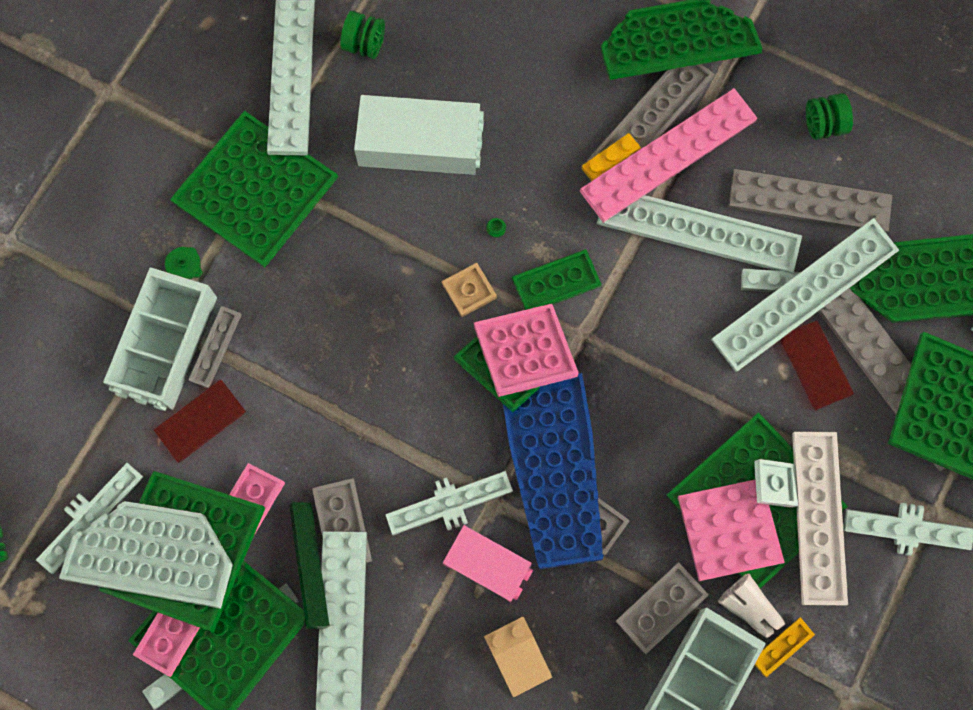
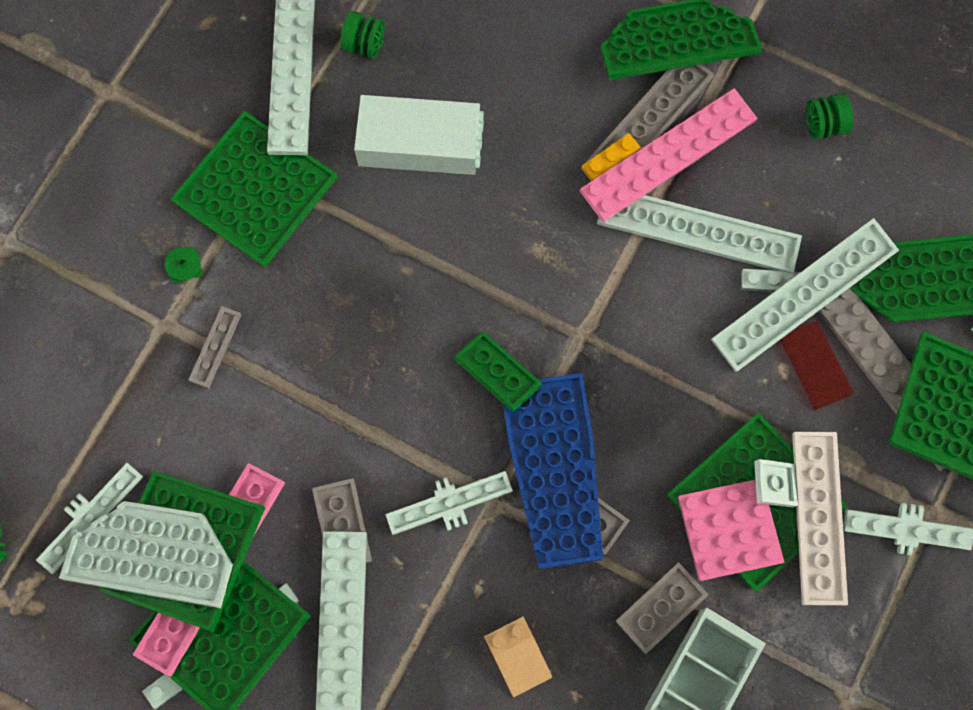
(160, 339): light aqua container -> none
(199, 421): clear red tile -> none
(309, 566): dark green tile -> none
(469, 289): tan plate -> none
(488, 564): bright pink panel -> none
(496, 227): green plate -> none
(525, 350): bright pink plate -> none
(557, 281): green tile -> none
(751, 605): white piece -> none
(783, 647): yellow plate -> none
(808, 200): light grey plate -> none

